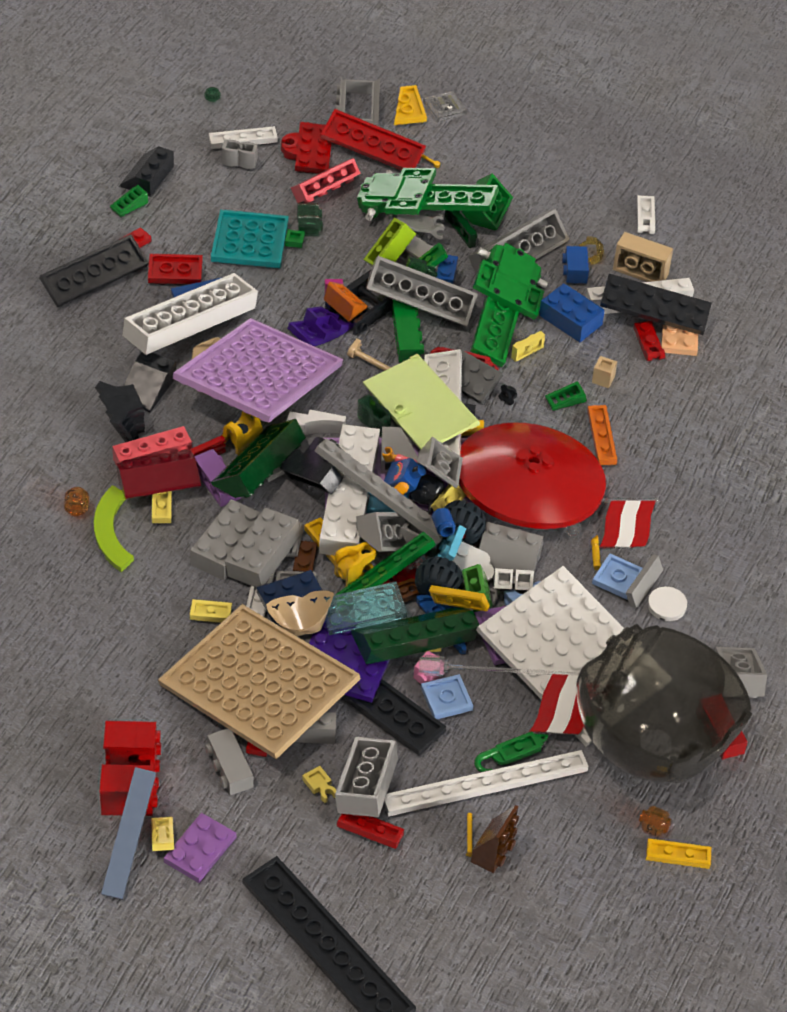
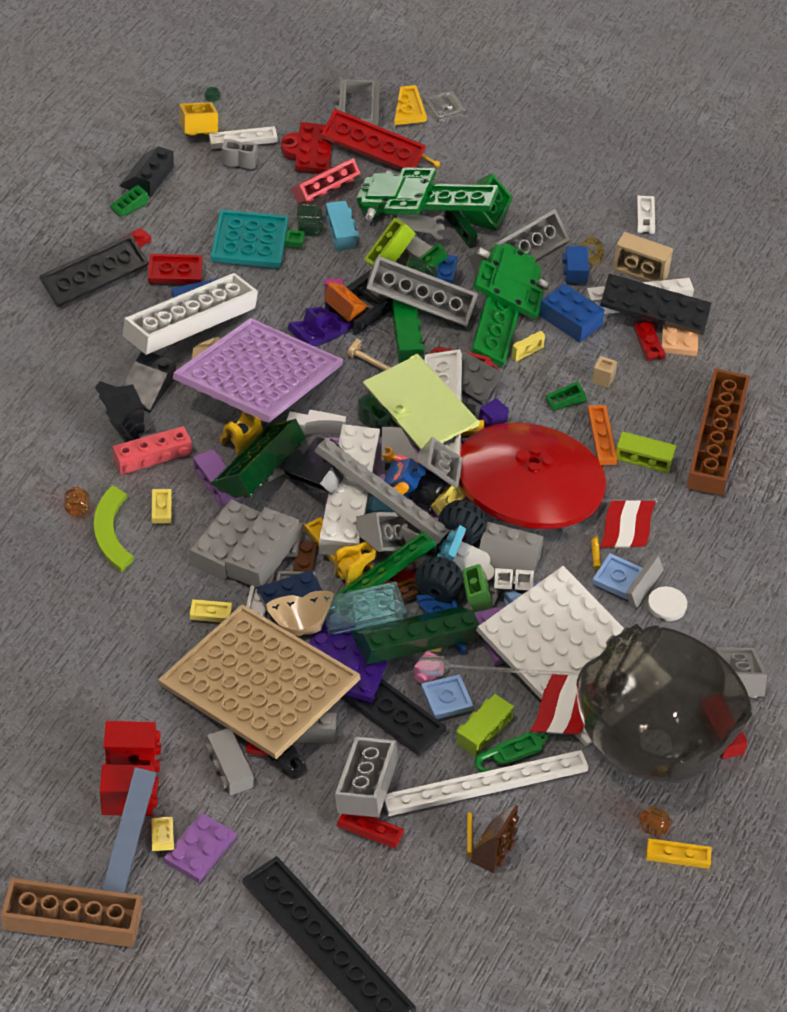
(72, 912): none -> medium nougat brick
(158, 474): dark red slope -> none
(198, 118): none -> yellow brick
(216, 444): red tile -> none
(290, 762): none -> black leg
(319, 781): light yellow plate -> none
(341, 225): none -> medium azure brick
(443, 522): blue brick -> none
(459, 598): yellow tile -> none
(484, 724): none -> lime brick
(493, 413): none -> dark purple brick
(508, 394): black plate -> none
(645, 452): none -> lime brick
(718, 432): none -> dark orange brick

